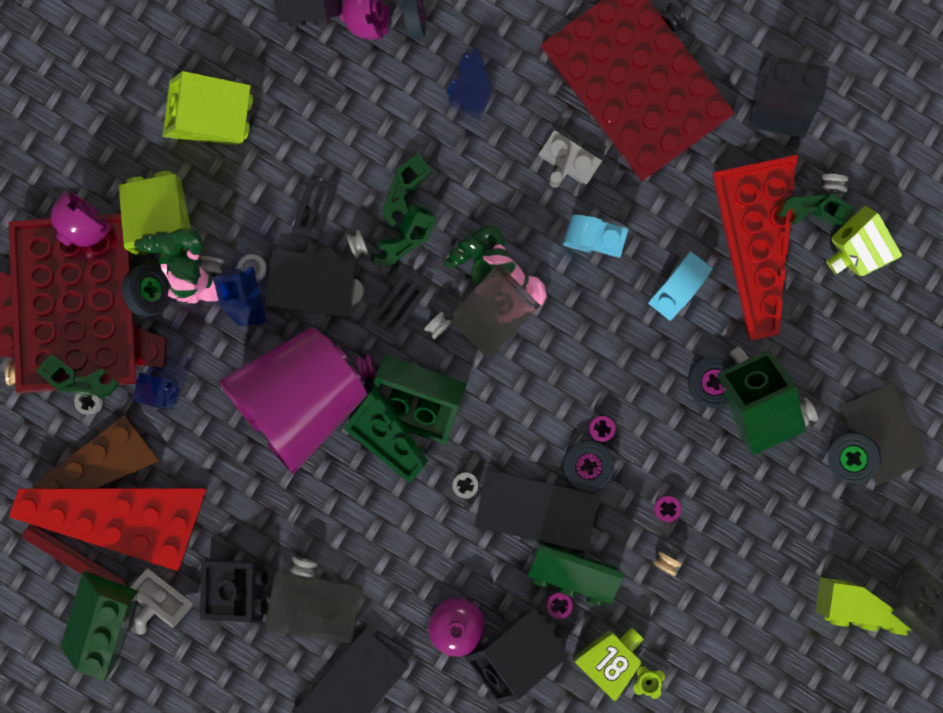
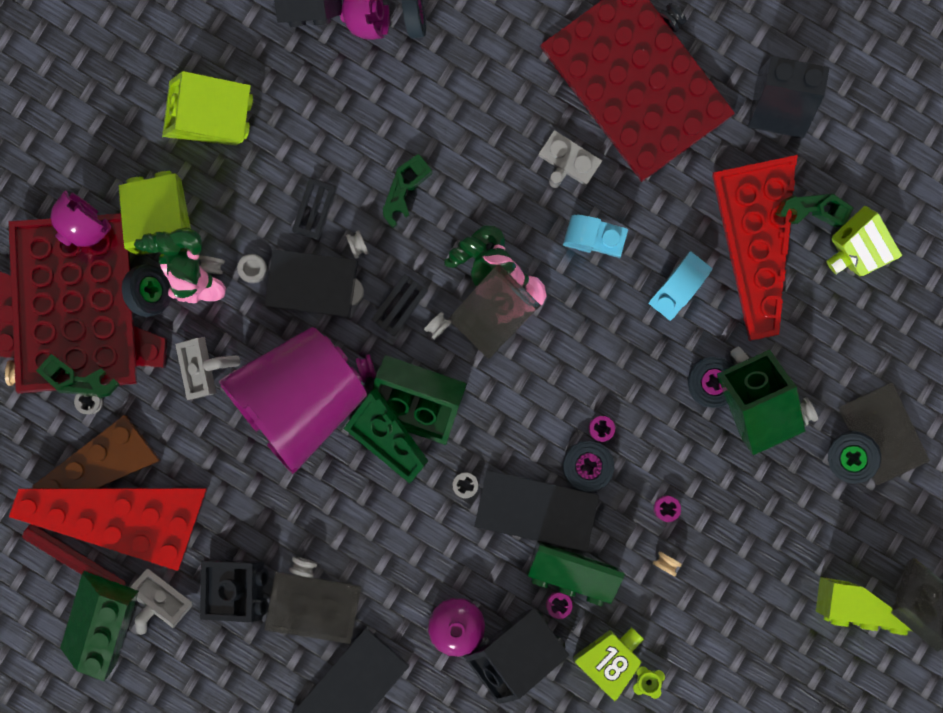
(156, 391): clear blue slope -> none
(197, 367): none -> light grey plate
(240, 296): clear blue slope -> none
(408, 240): dark green piece -> none
(473, 86): clear blue slope -> none
(834, 183): light grey bush -> none

